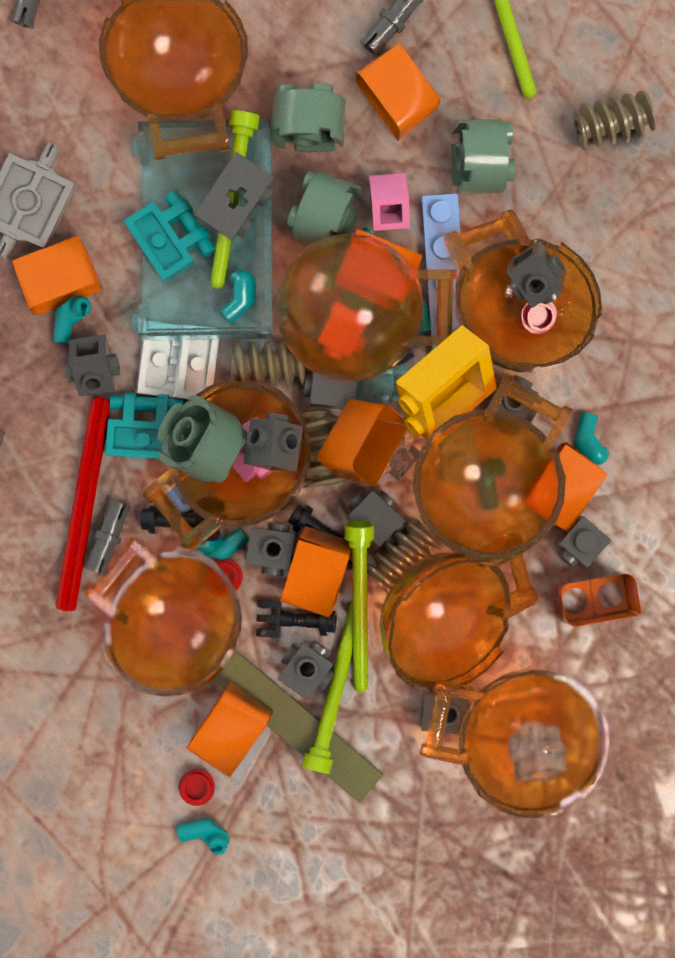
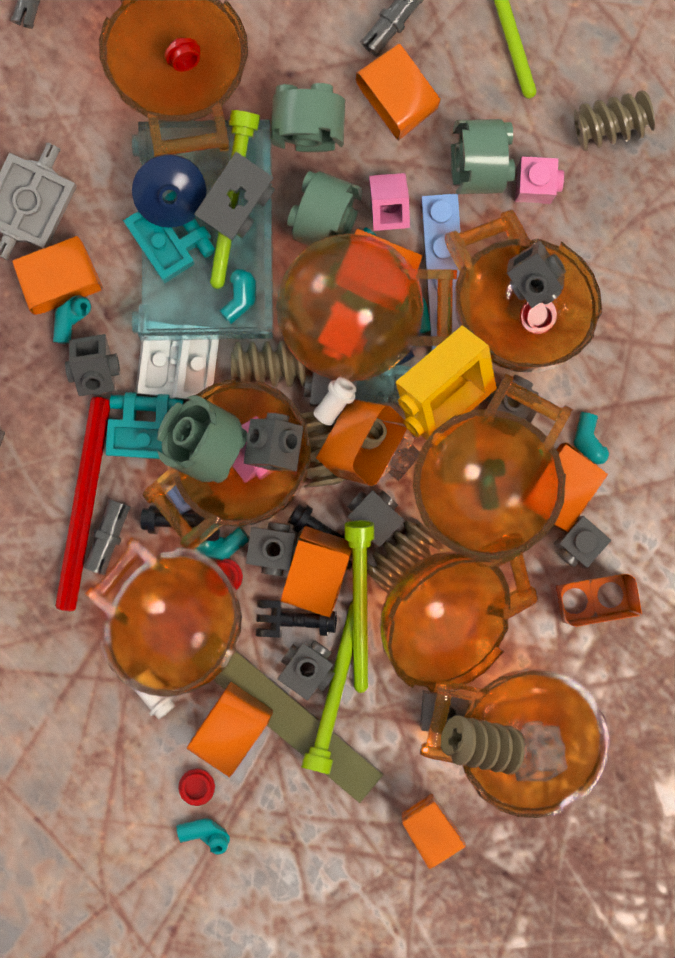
(157, 704): none -> white pin
(165, 174): none -> dark blue dish
(183, 54): none -> red plate
(339, 394): none -> white pin
(375, 435): none -> dark tan hinge
(432, 831): none -> orange piece
(483, 744): none -> dark tan piece
(538, 180): none -> bright pink brick

